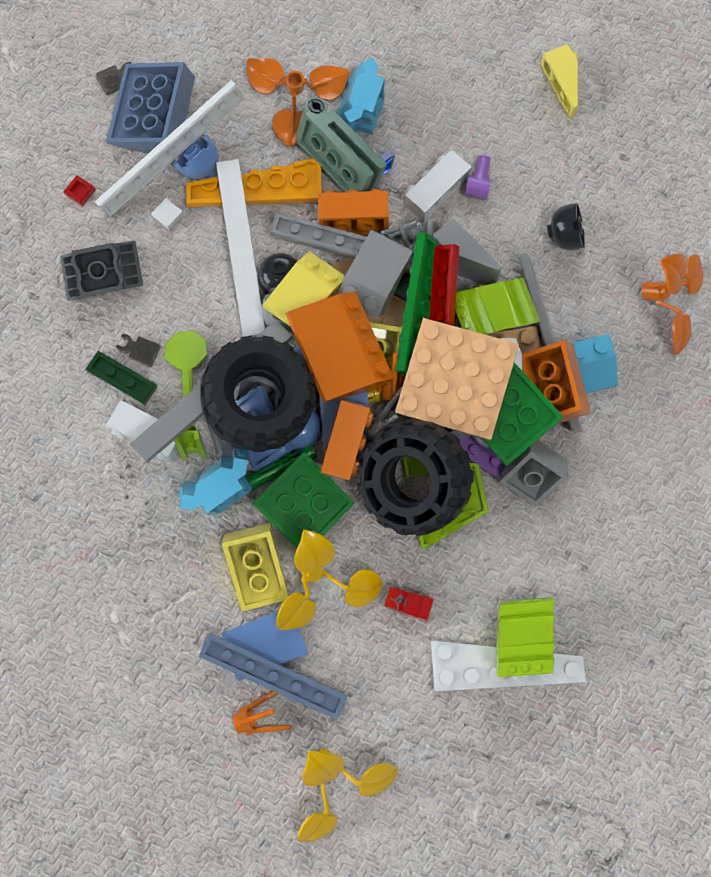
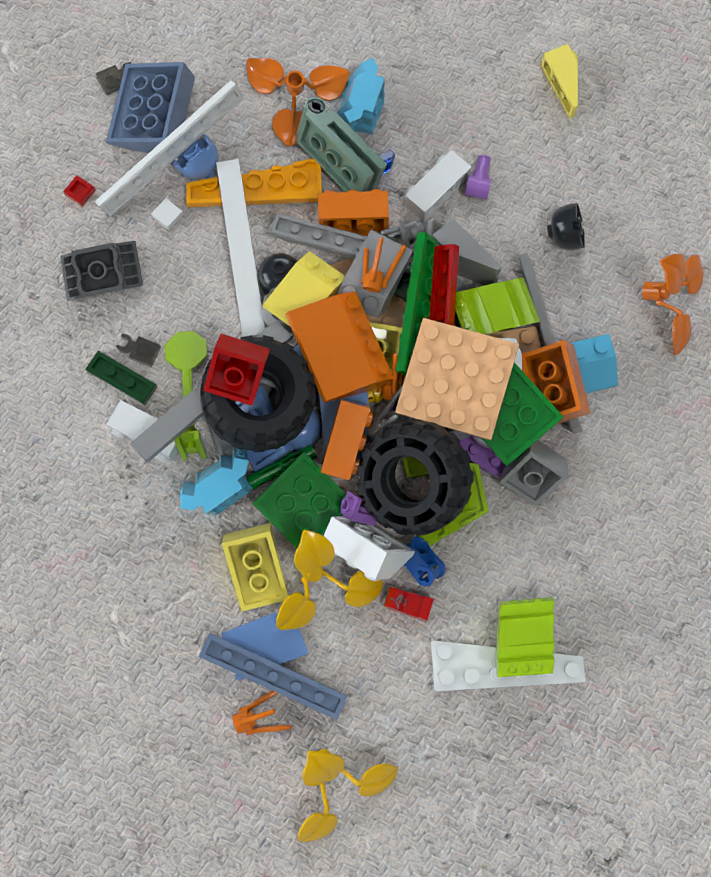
(236, 369): none -> red slope
(355, 511): none -> medium lavender bracket
(367, 548): none -> white slope
(373, 280): none -> orange plant
(423, 561): none -> blue piece

